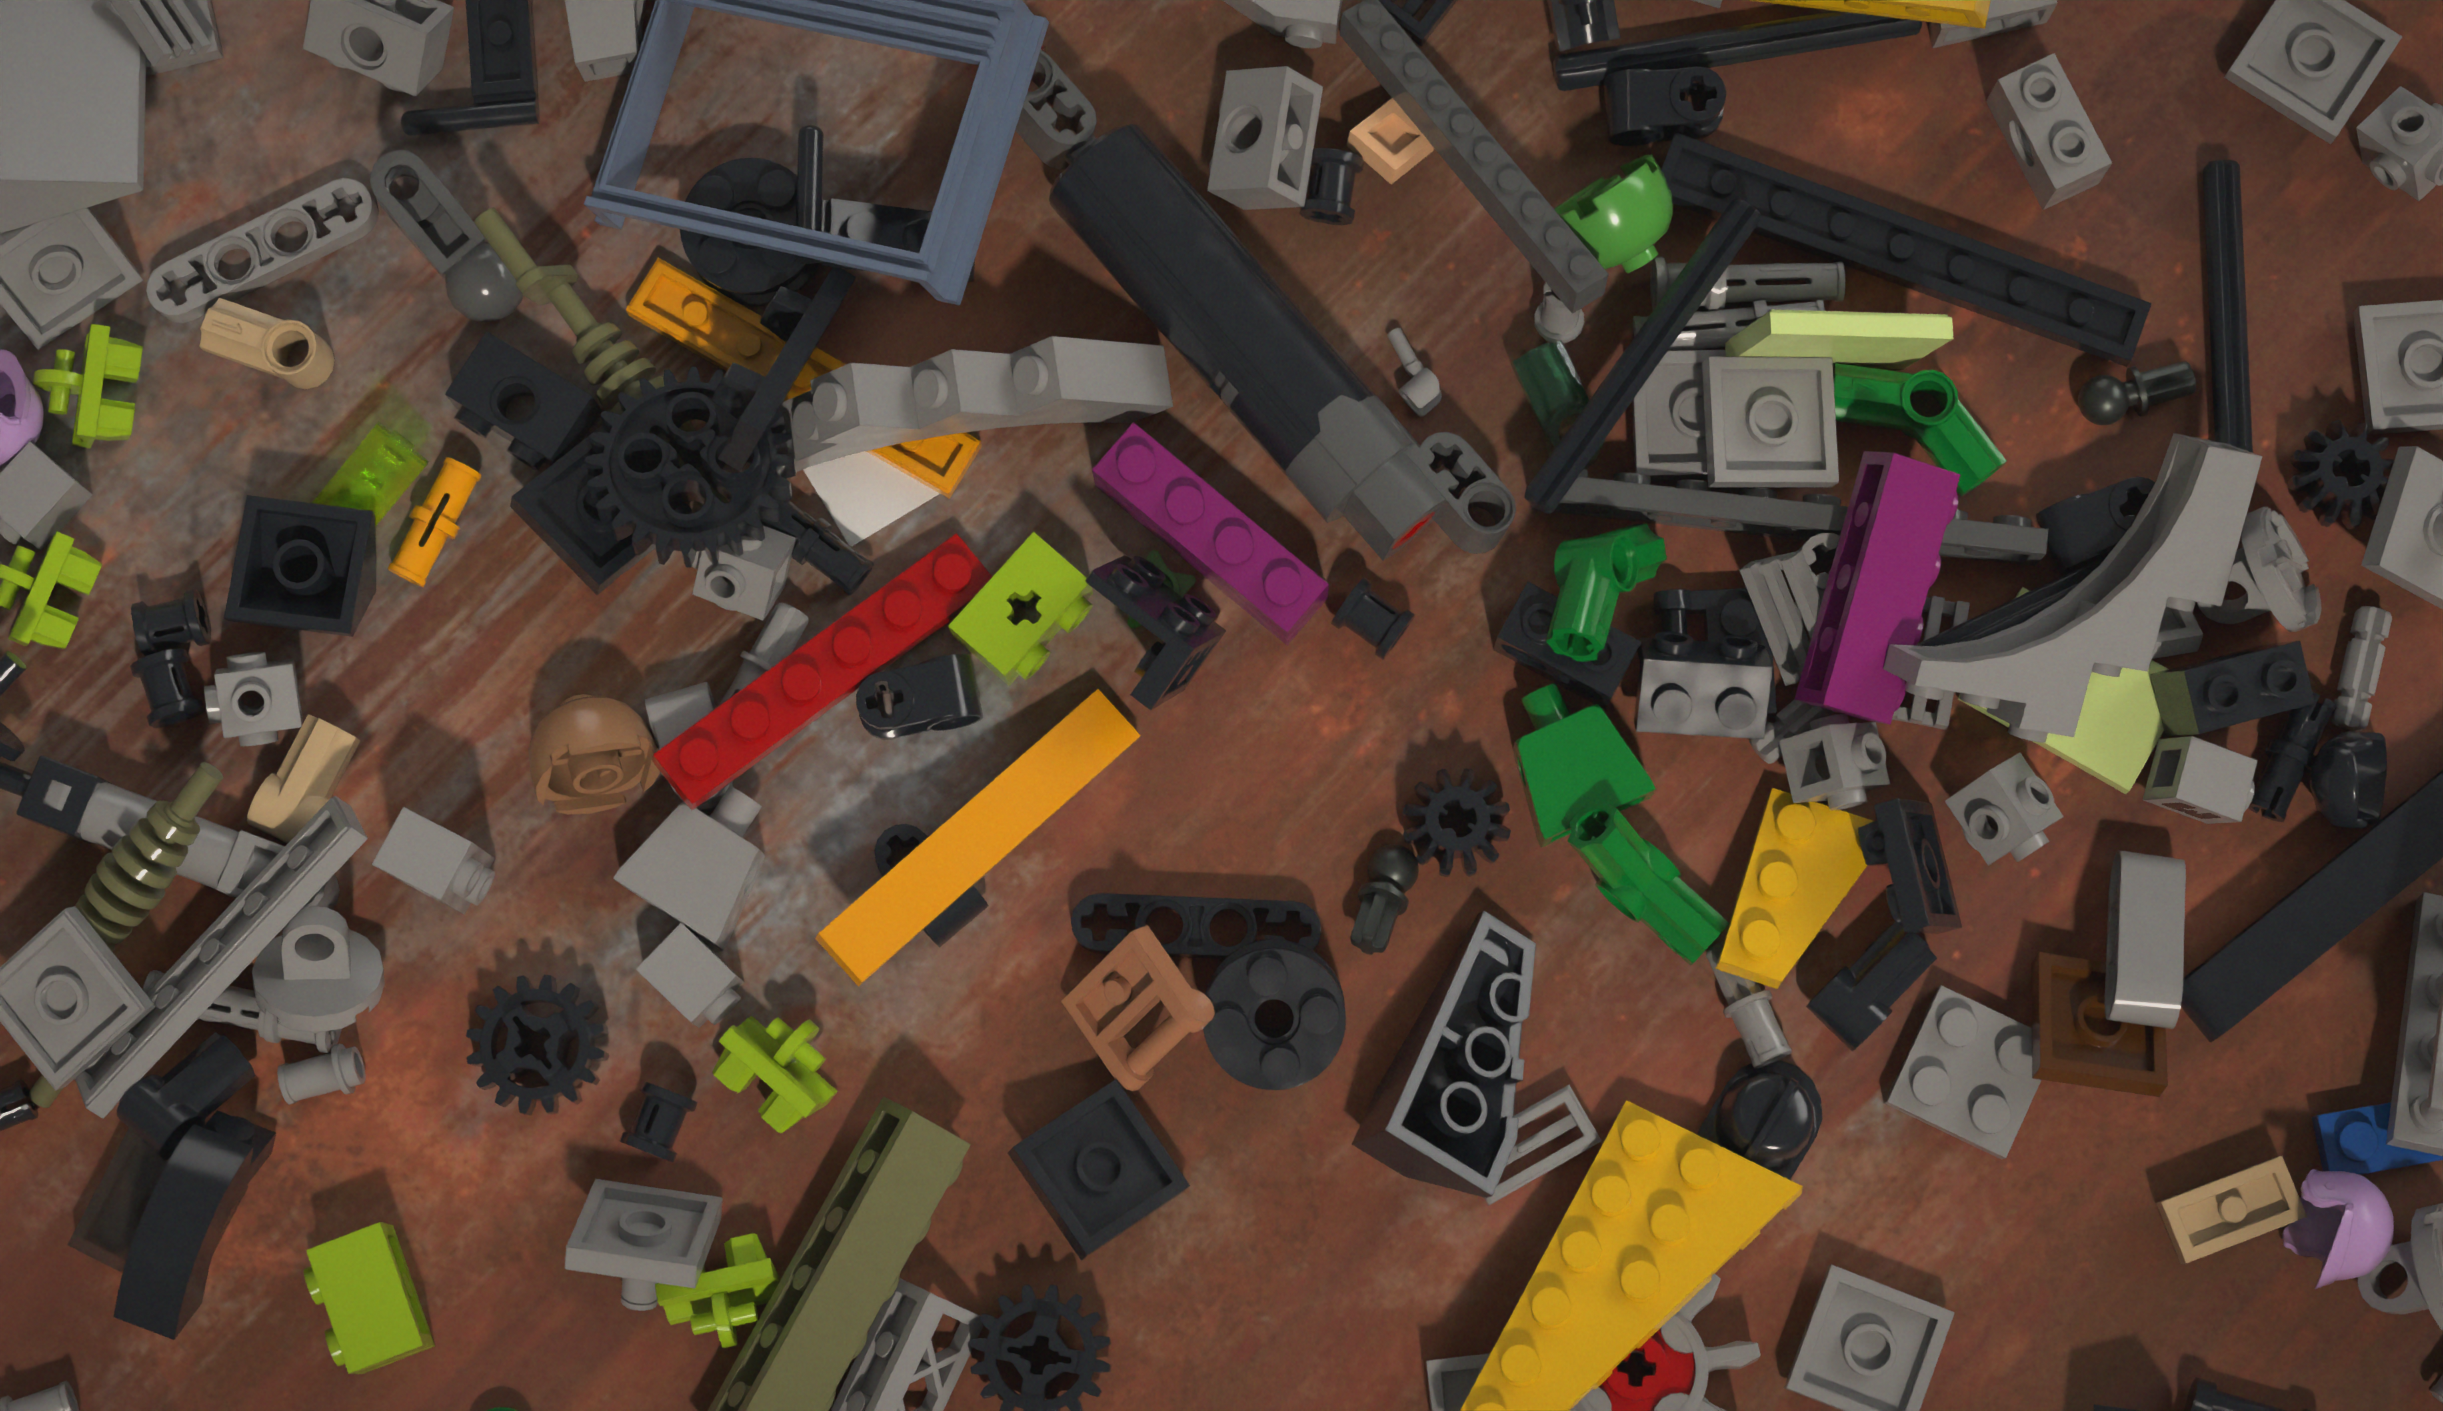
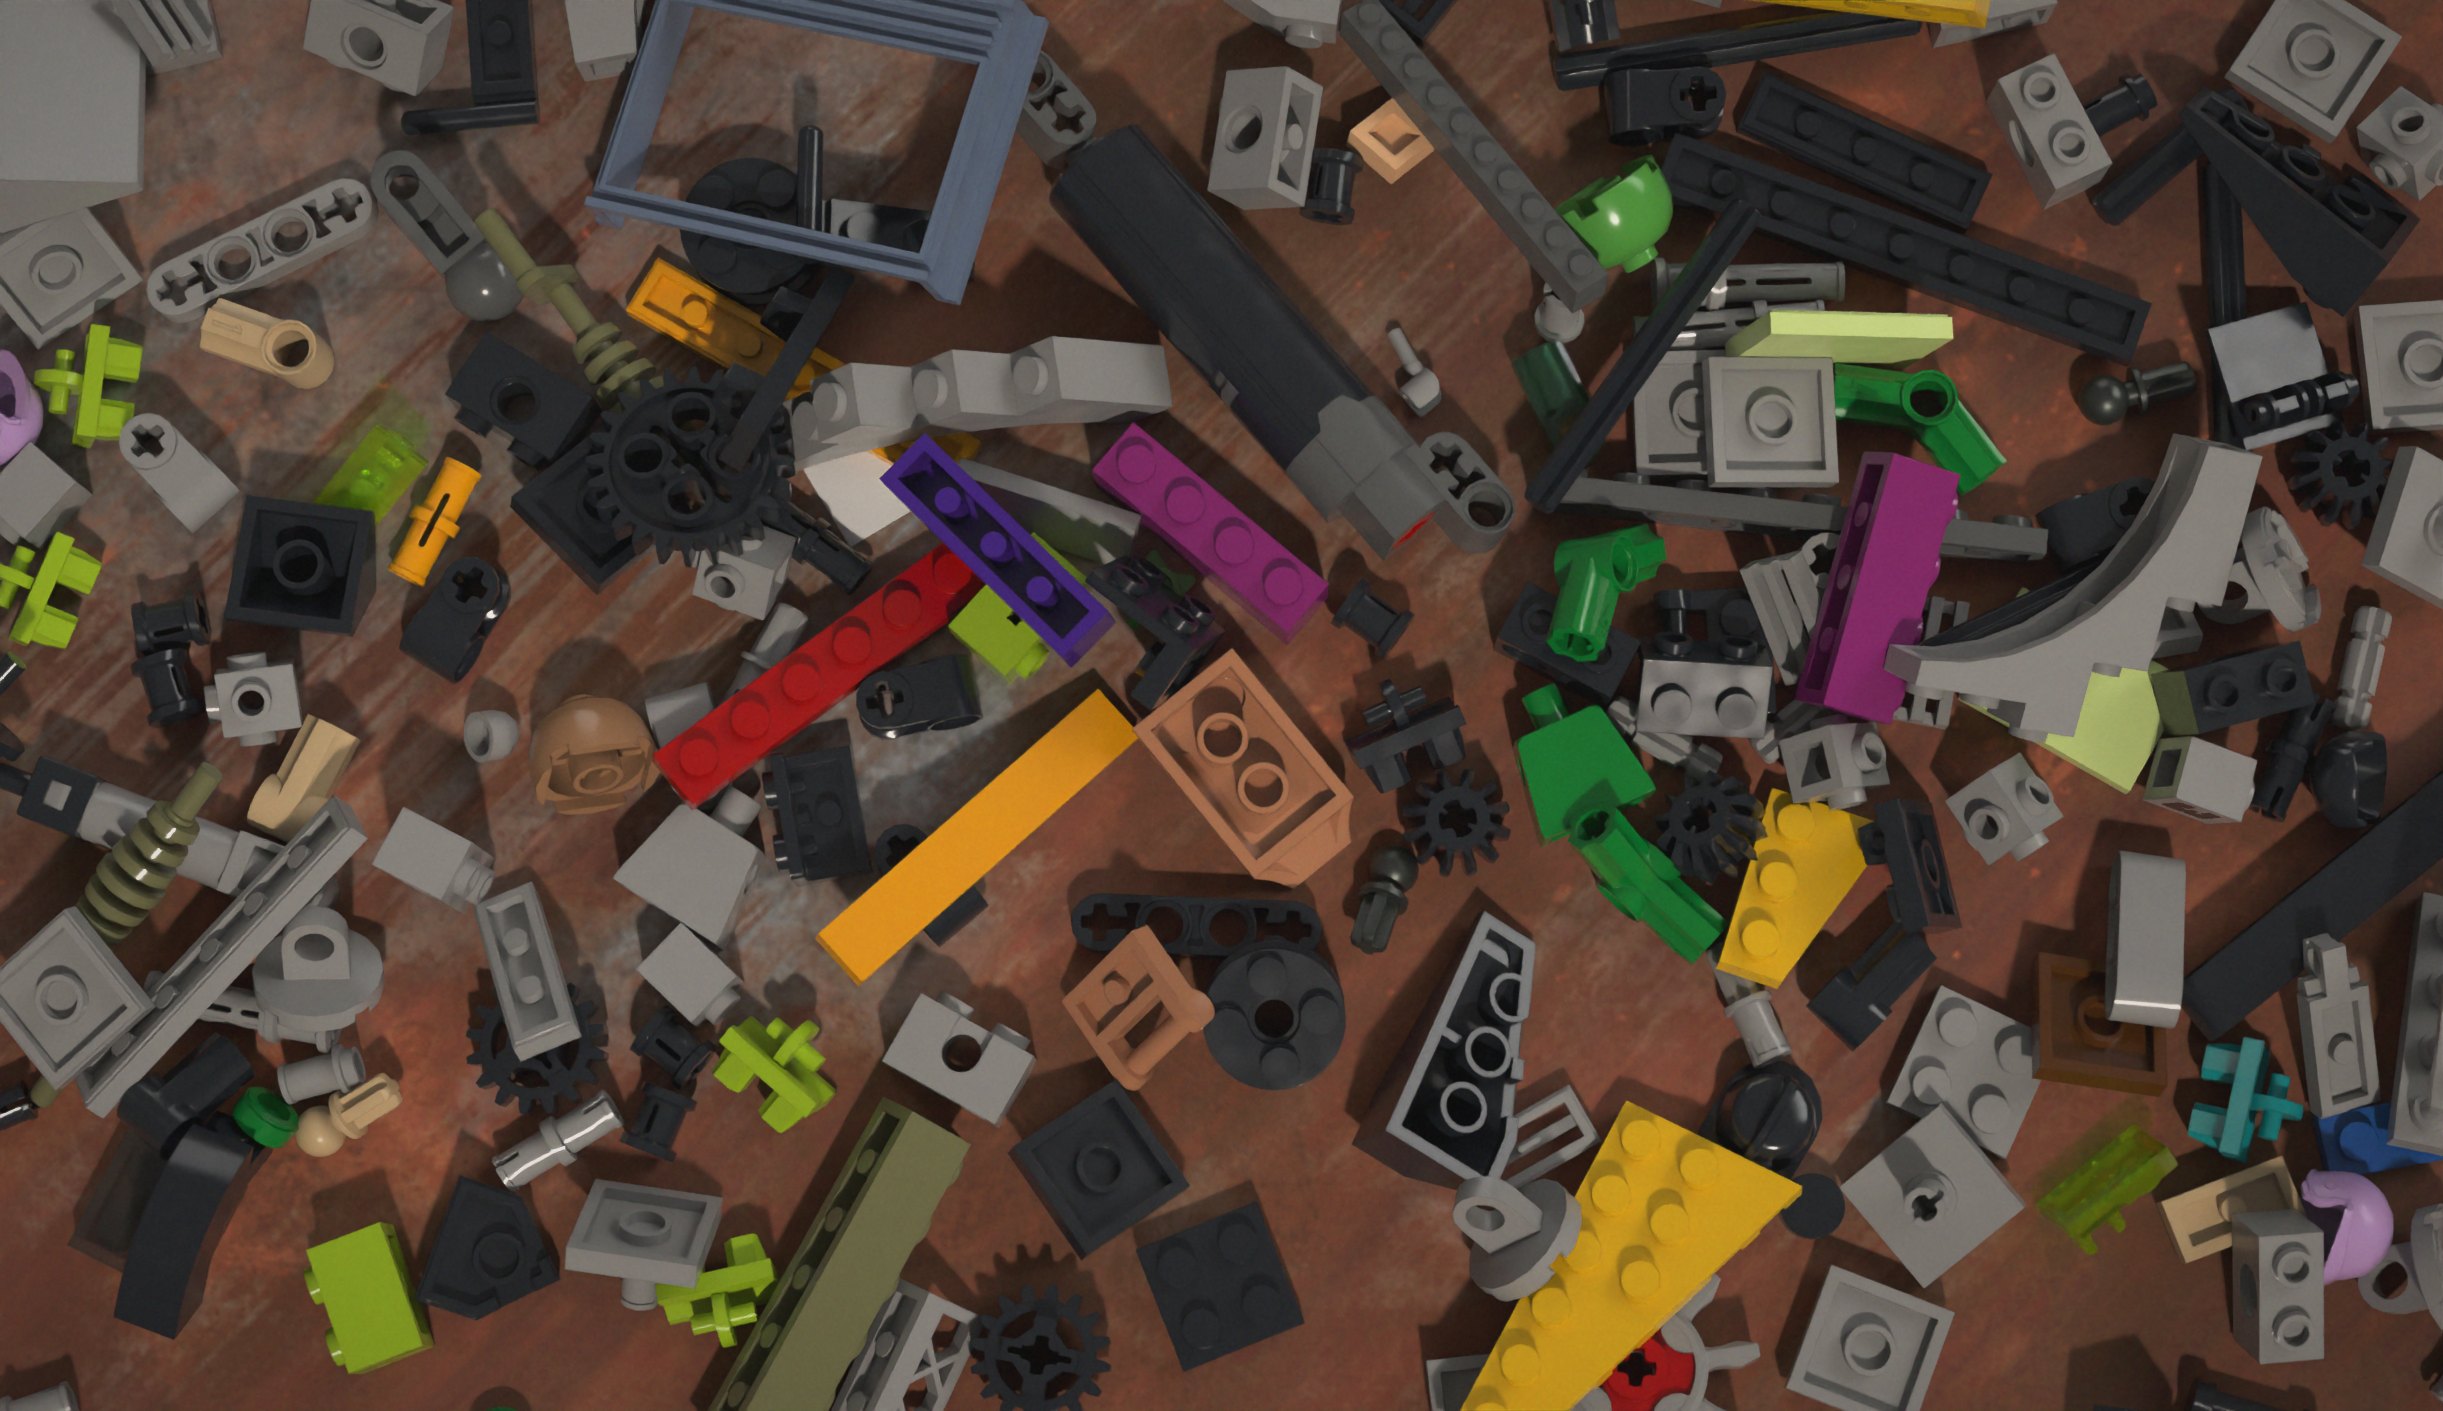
(180, 475): none -> light grey piece
(266, 1117): none -> green tile
(325, 1128): none -> tan axle
(452, 623): none -> black piece
(483, 1253): none -> black plate
(490, 735): none -> light grey hinge
(526, 971): none -> light grey tile
(558, 1141): none -> light grey pin
(673, 1048): none -> black bush
(818, 815): none -> black bracket
(922, 1051): none -> light grey brick
(998, 550): none -> dark purple brick
(1059, 516): none -> light grey tile
(1220, 1286): none -> black plate
(1250, 773): none -> nougat slope
(1431, 725): none -> black hips
(1517, 1237): none -> light grey tile
(1669, 748): none -> light grey axle
(1711, 827): none -> black gear
(1816, 1210): none -> black tile
(1864, 153): none -> black tile
(1932, 1195): none -> light grey tile
(2105, 1184): none -> clear neon green plate
(2121, 104): none -> black pin
(2152, 171): none -> black axle
(2234, 1127): none -> teal hips
(2277, 376): none -> hinge
(2278, 1286): none -> light grey brick
(2322, 227): none -> black wedge
(2336, 1030): none -> light grey hinge

